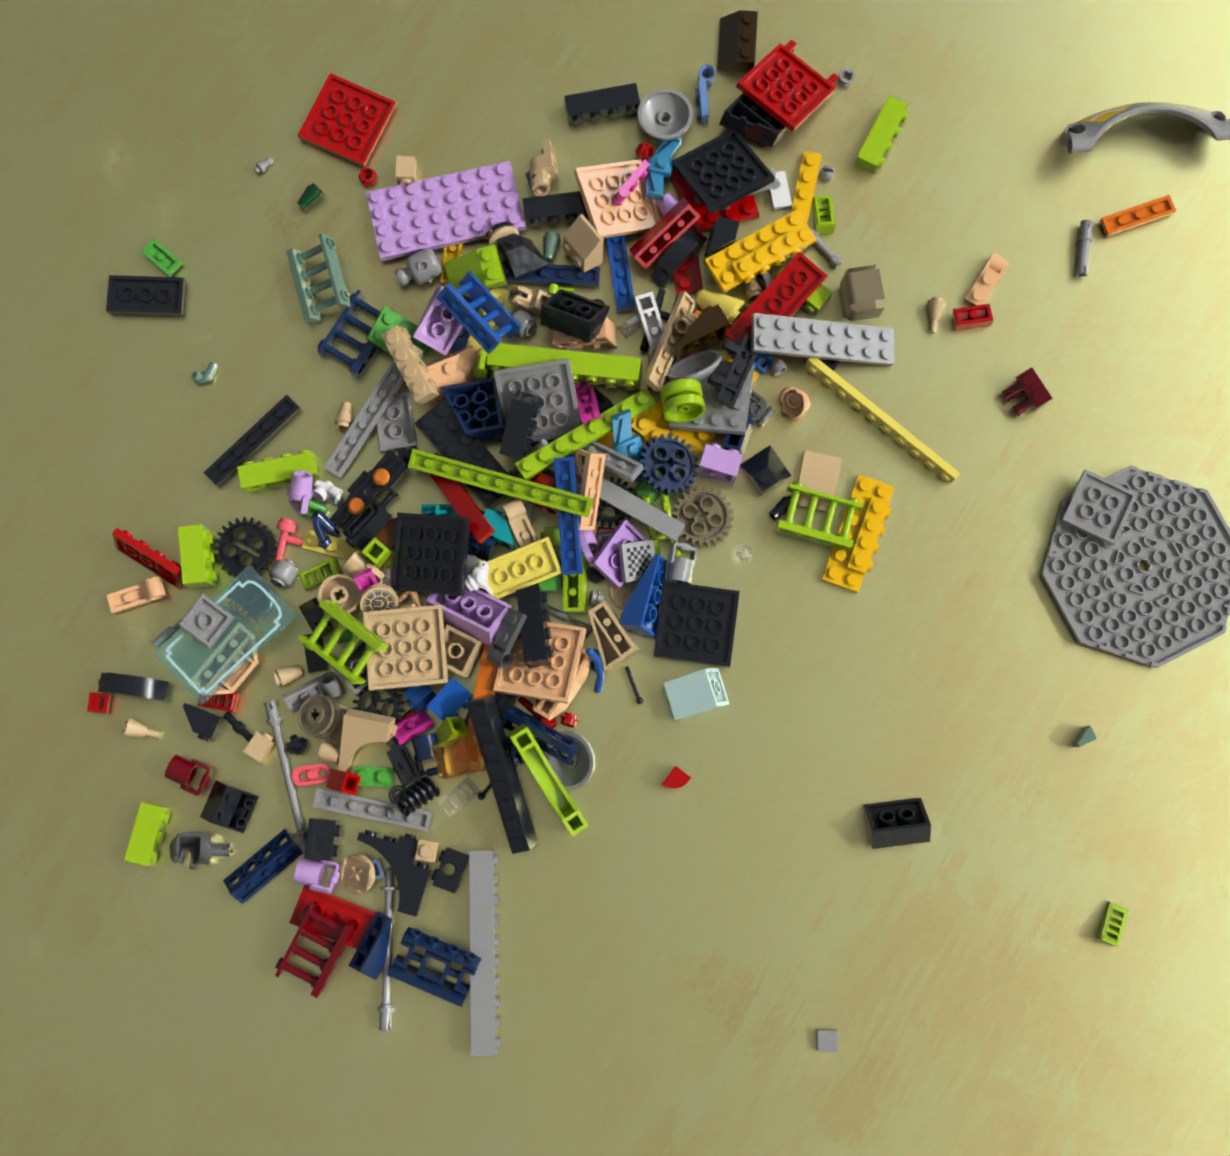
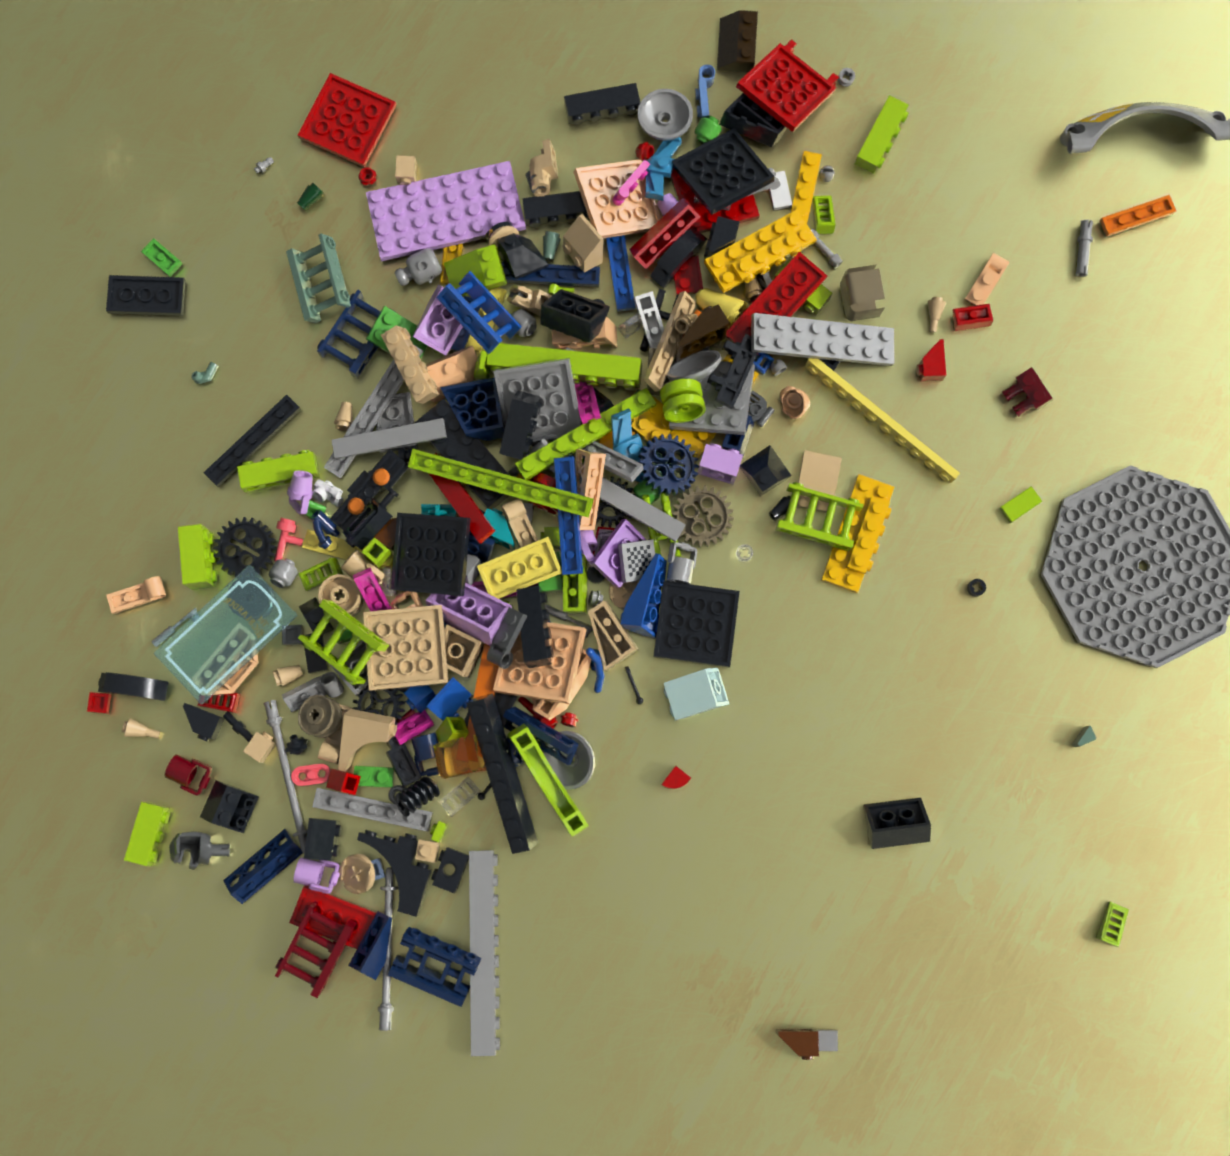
(151, 560): red plate -> none
(206, 621): light grey tile -> none
(291, 633): none -> dark grey plate
(378, 598): tile -> none
(389, 438): none -> light grey tile
(438, 831): none -> lime plate
(479, 577): white animal -> none
(707, 129): none -> bright green head
(802, 1041): none -> reddish brown slope
(933, 364): none -> red slope
(982, 586): none -> black bush
(1020, 504): none -> lime tile
(1099, 507): light grey plate -> none

